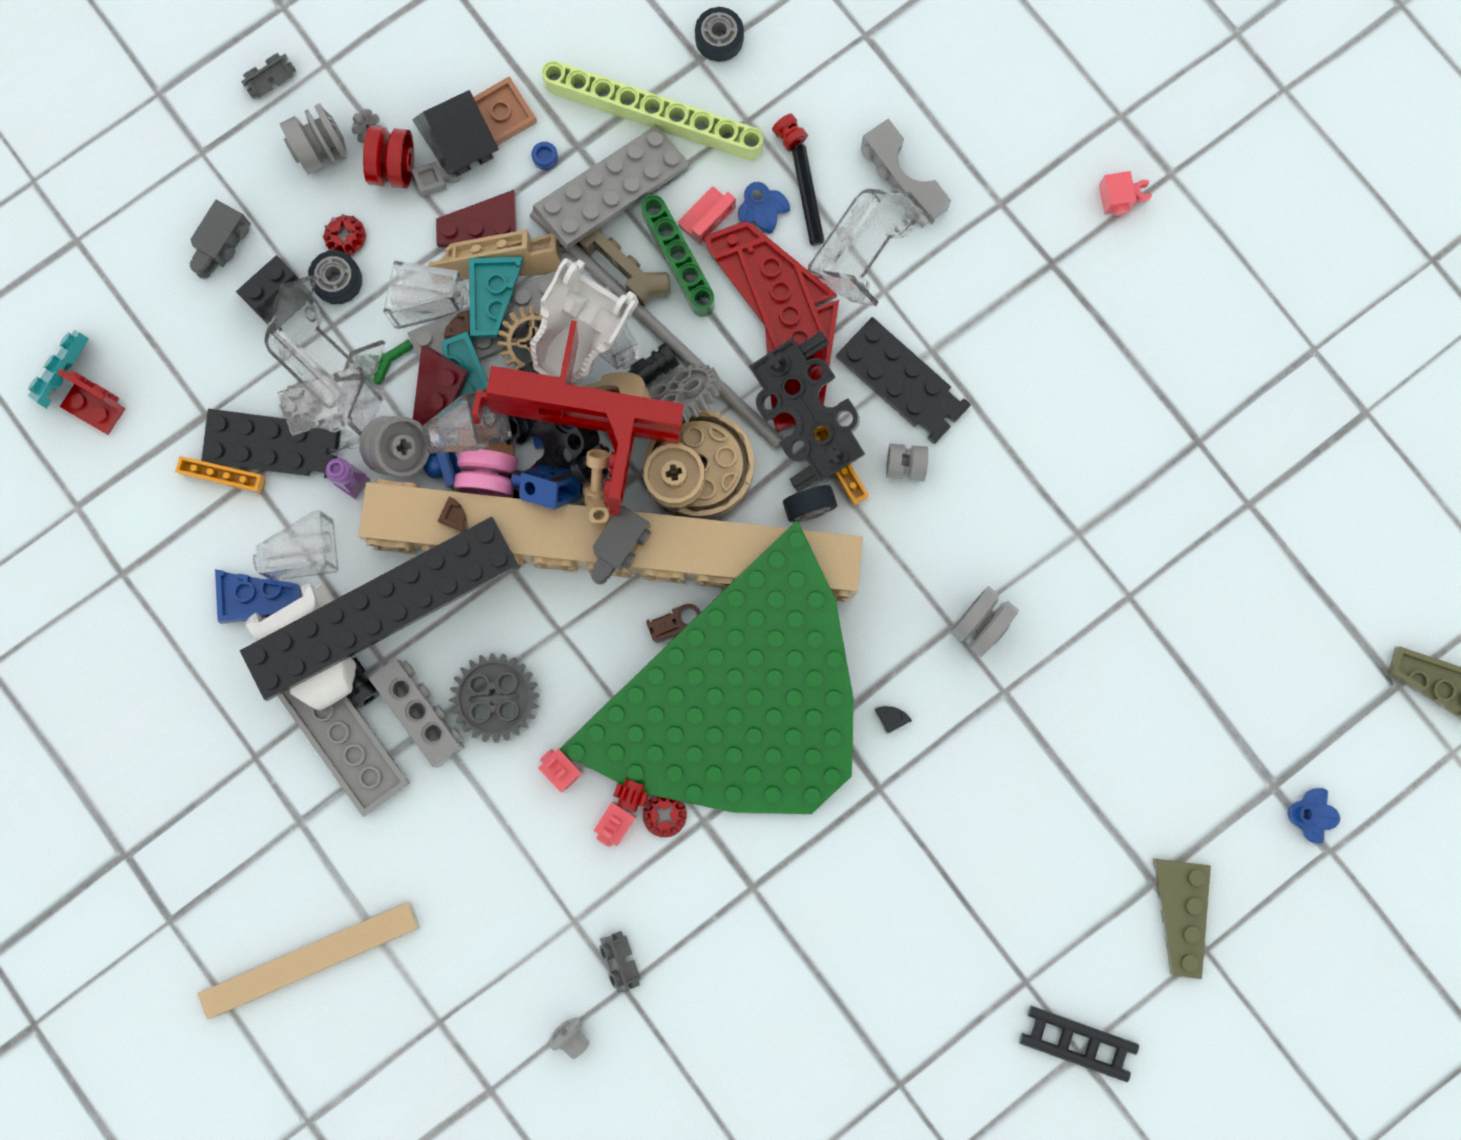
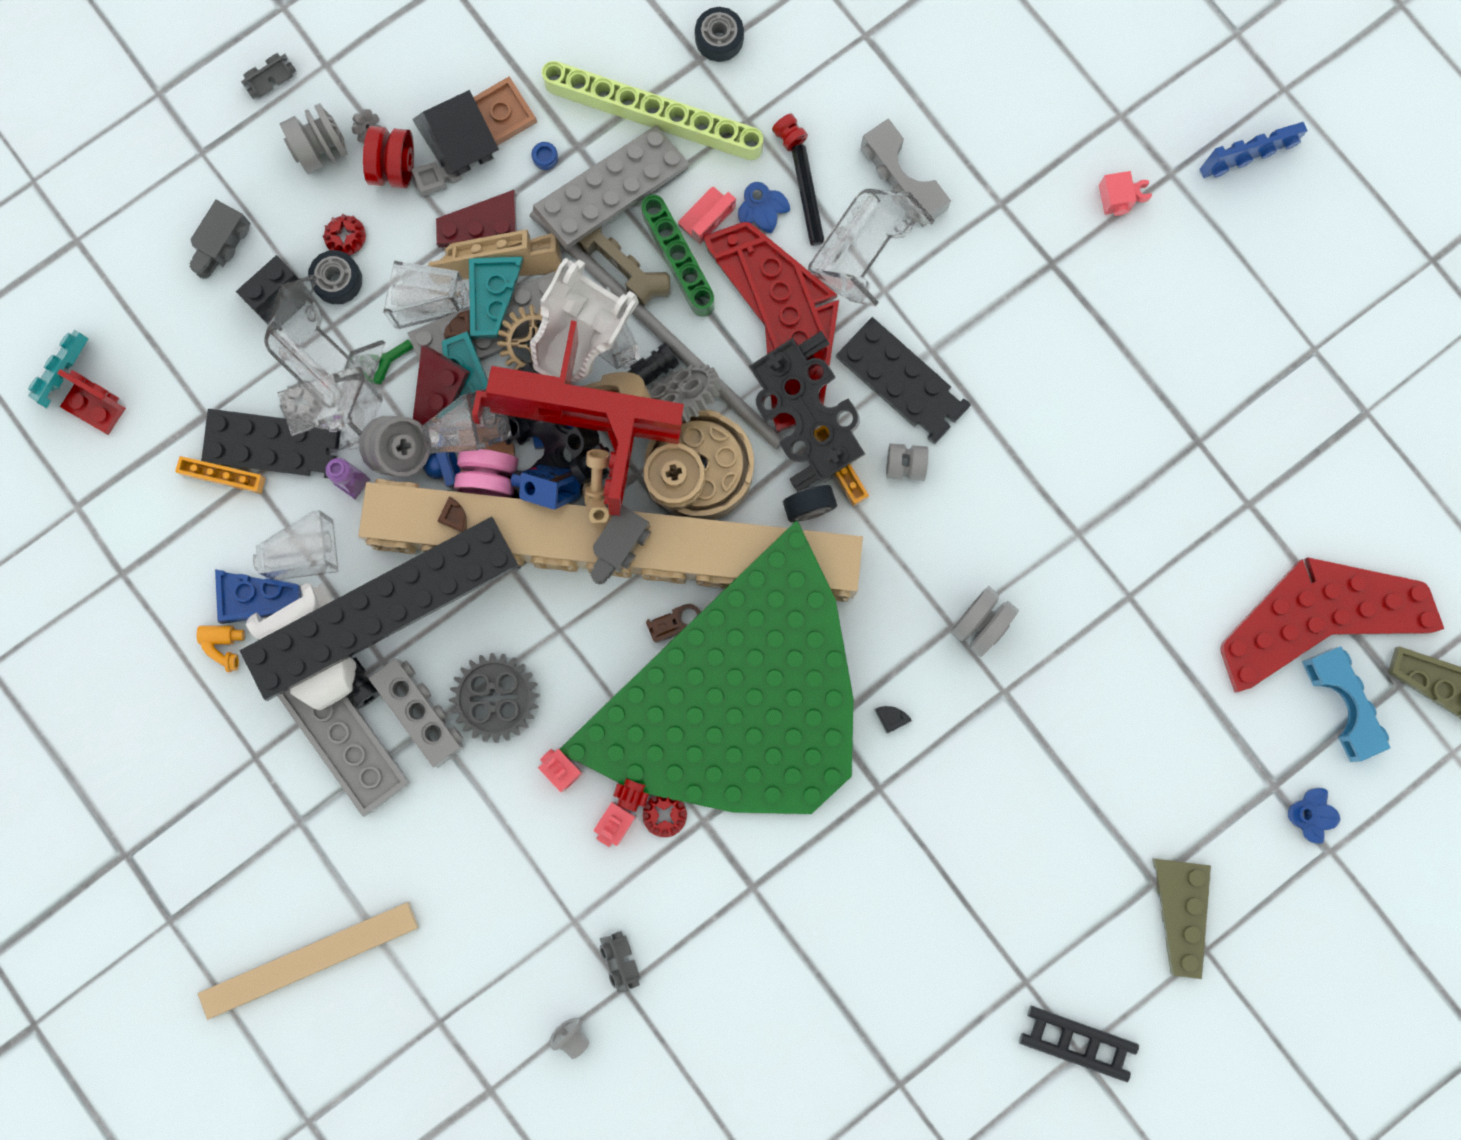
(213, 635): none -> light orange plant
(1243, 154): none -> blue wing
(1306, 613): none -> red wing
(1362, 734): none -> dark azure arch

